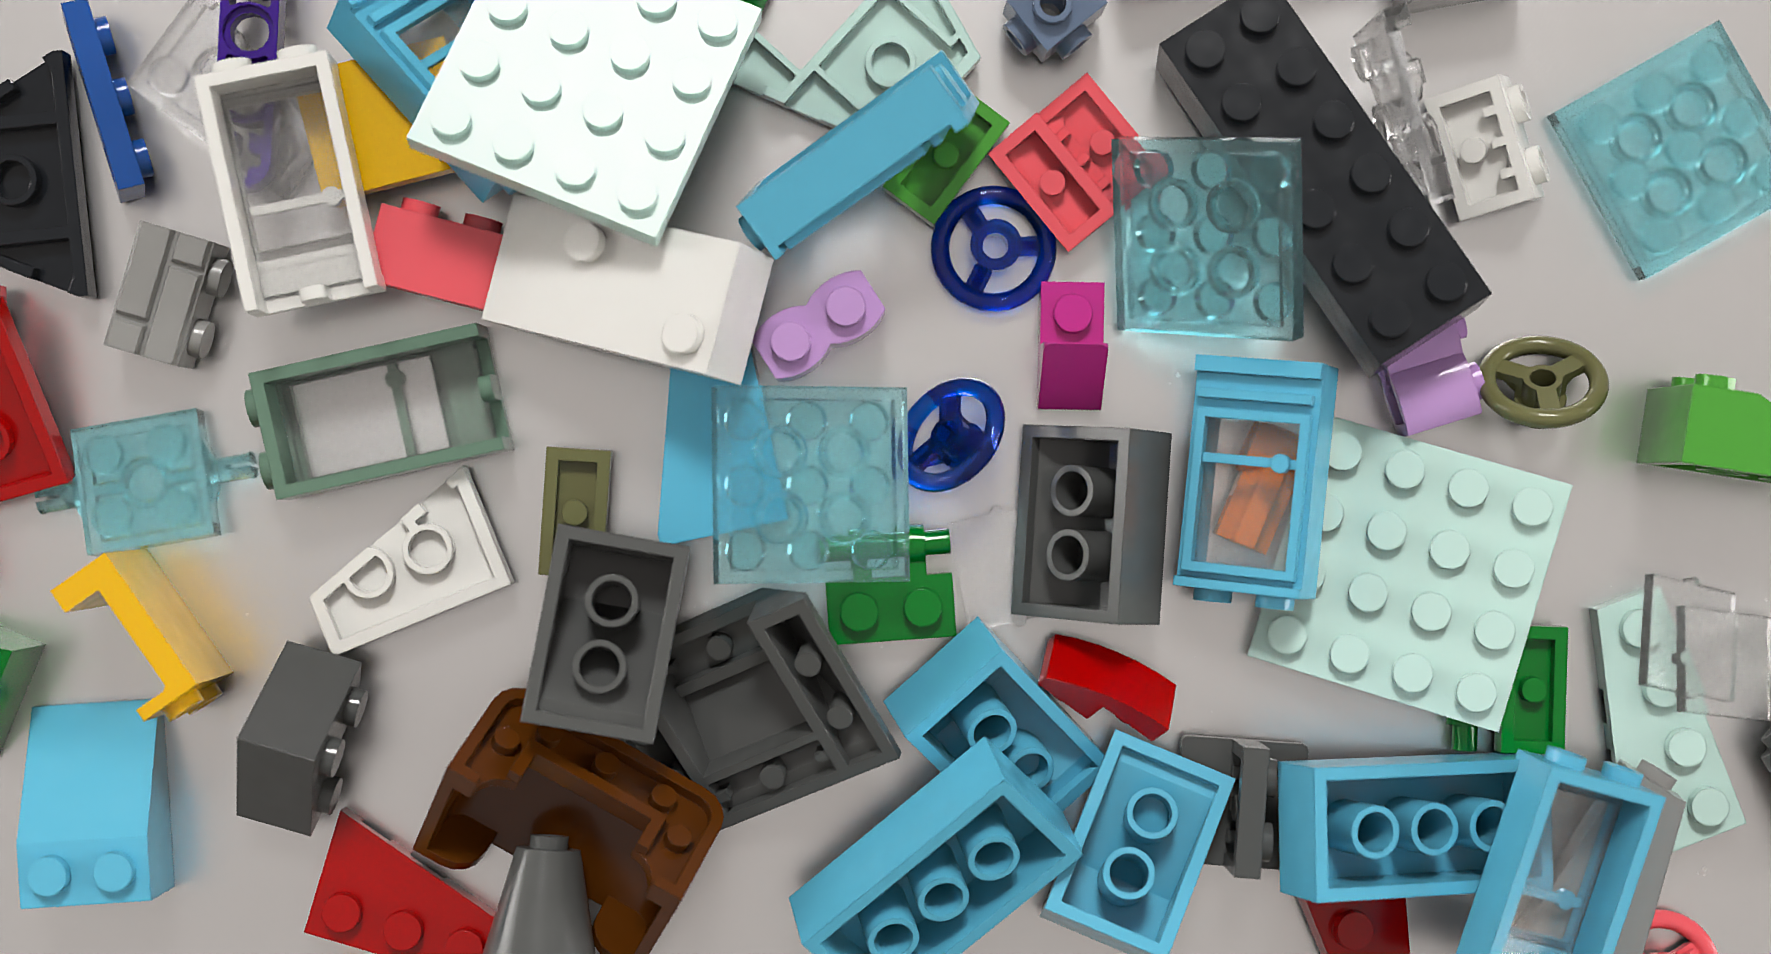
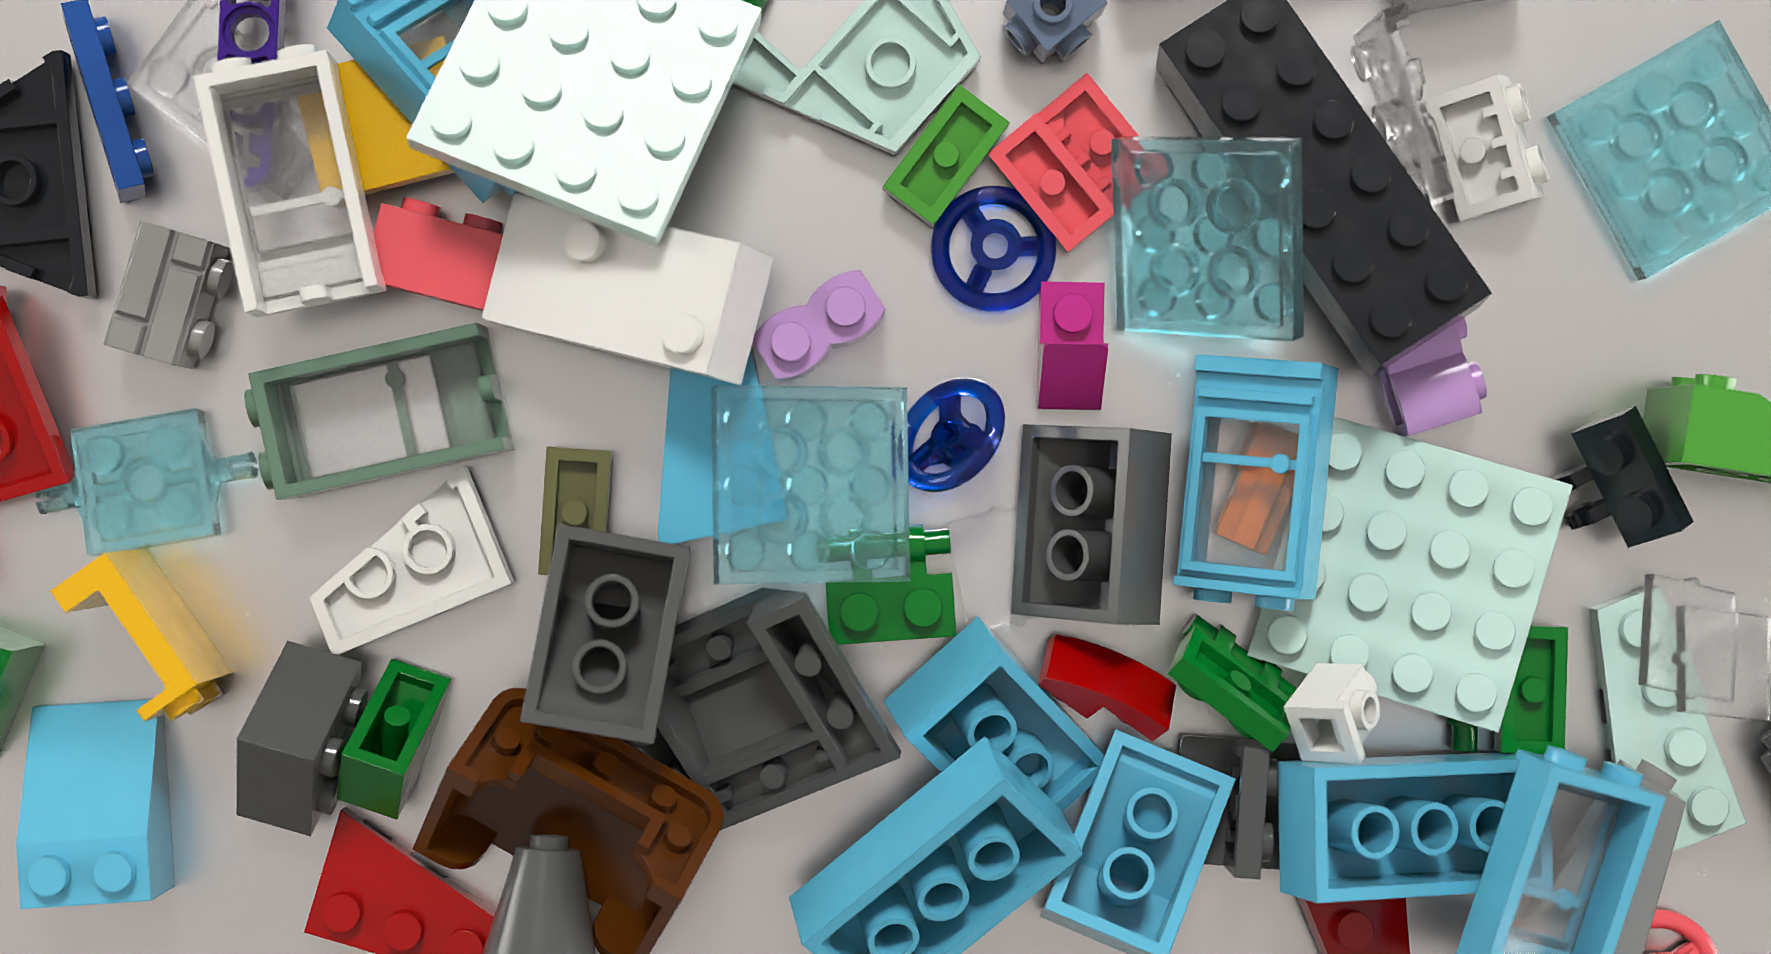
(392, 739): none -> green slope
(856, 156): medium azure door -> none
(1236, 685): none -> green plate
(1347, 710): none -> white brick
(1542, 388): olive piece -> none
(1629, 477): none -> black hinge

